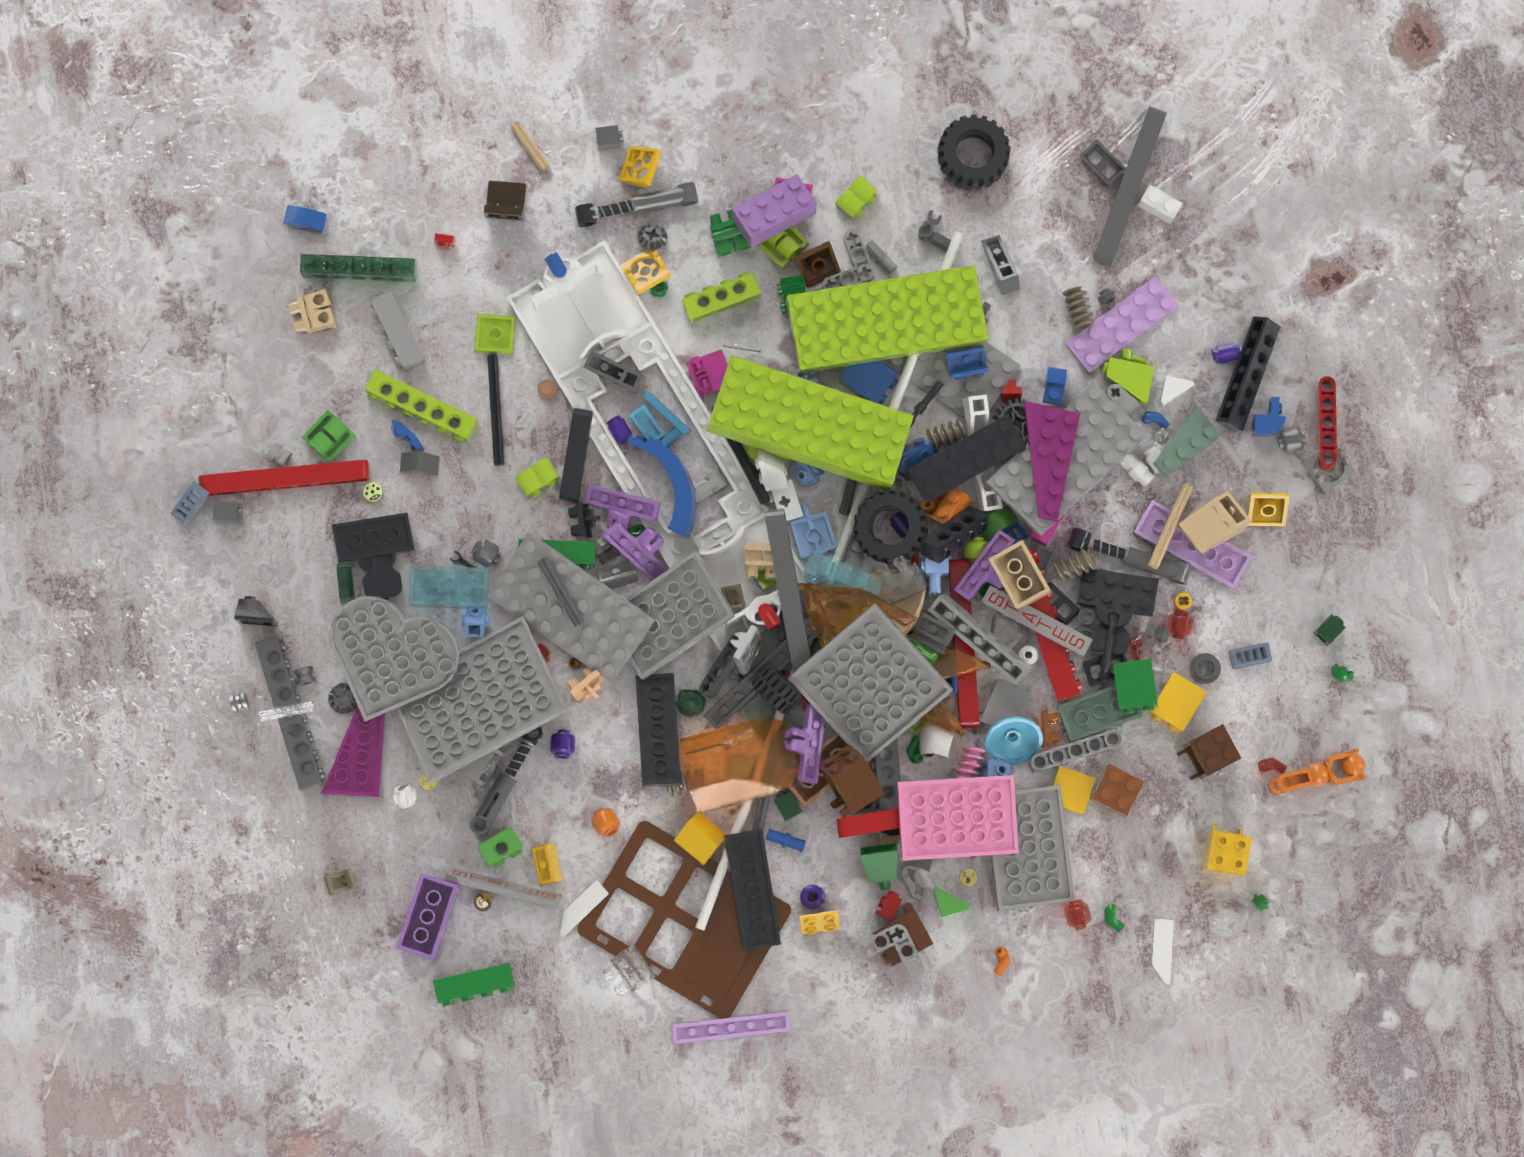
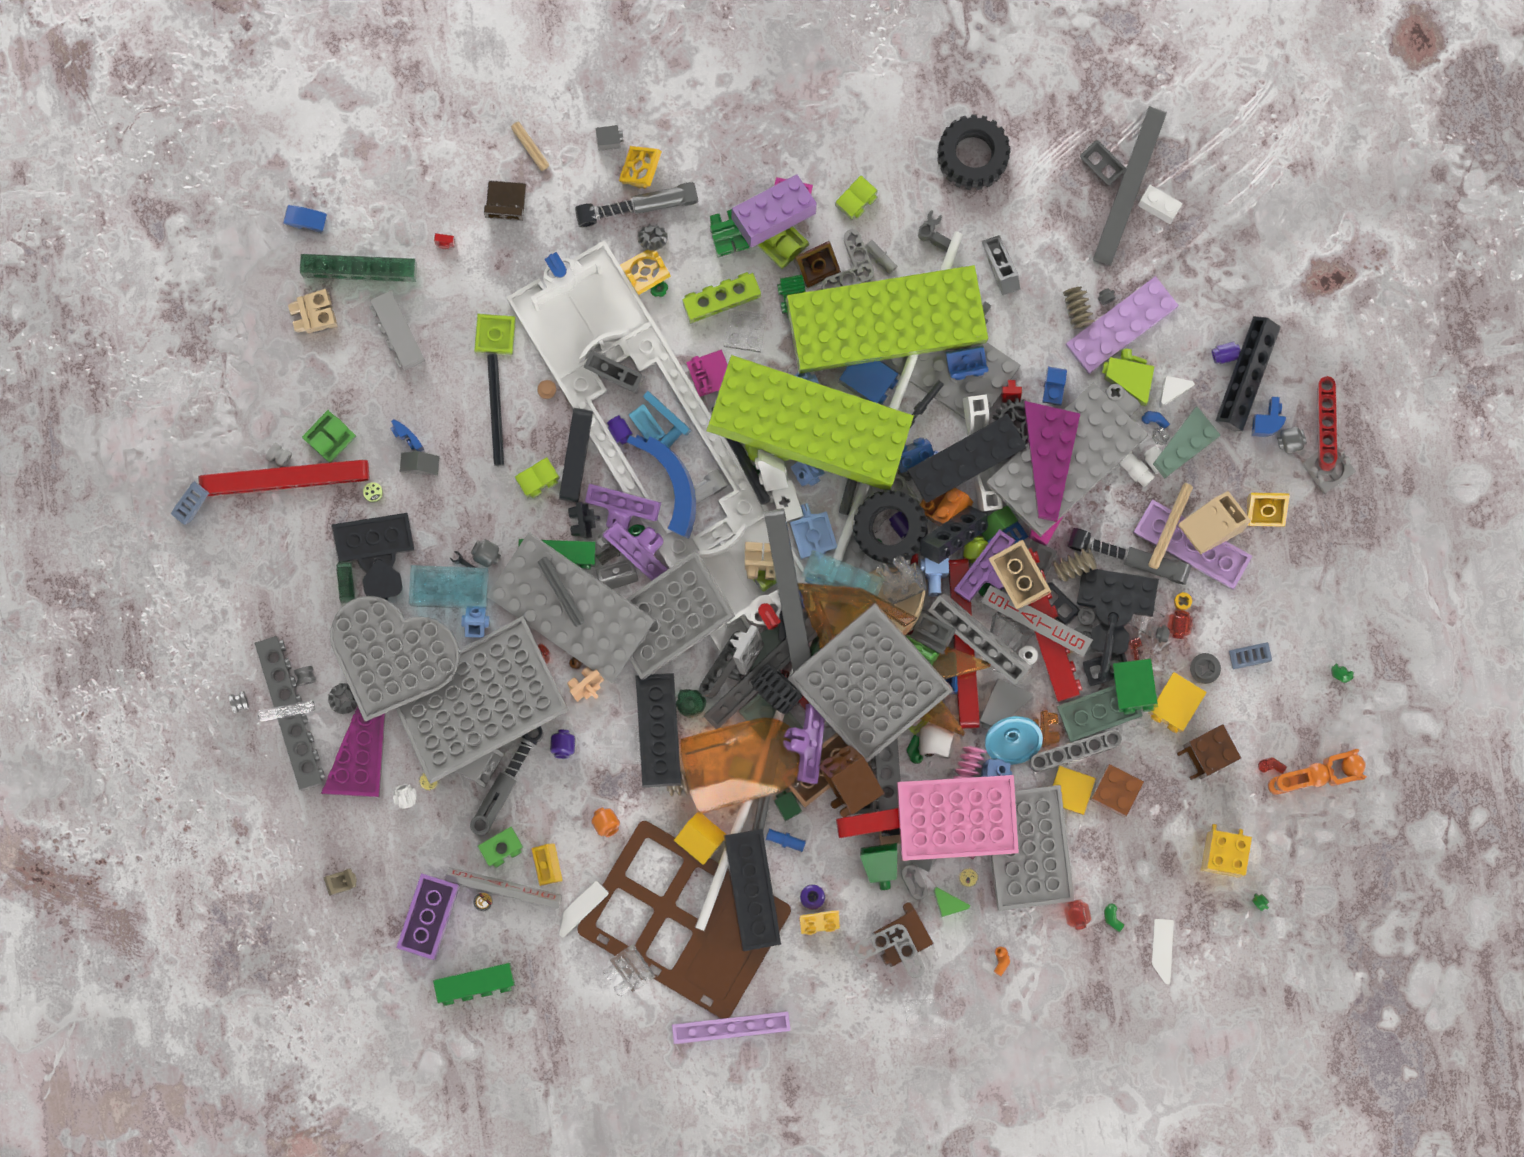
(227, 512): dark grey brick -> none
(253, 612): black slope -> none
(380, 380): lime brick -> none
(734, 597): dark tan bracket -> none
(889, 905): red brick -> none
(946, 434): dark tan piece -> none
(1329, 629): dark green brick -> none

